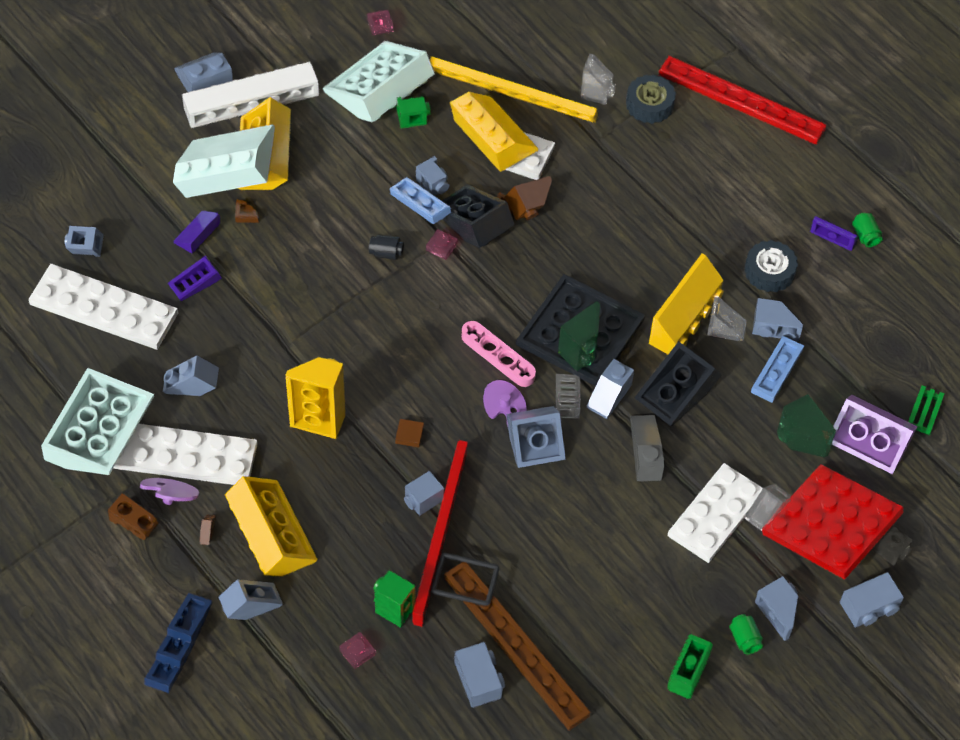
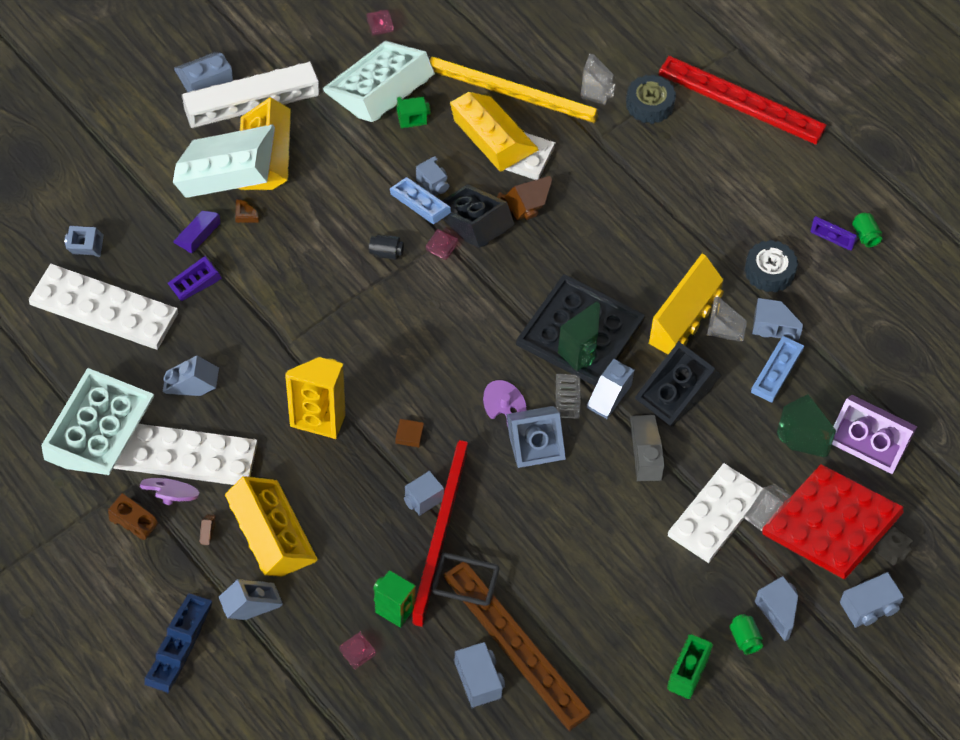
(495, 356): bright pink beam -> none
(930, 395): green tile -> none

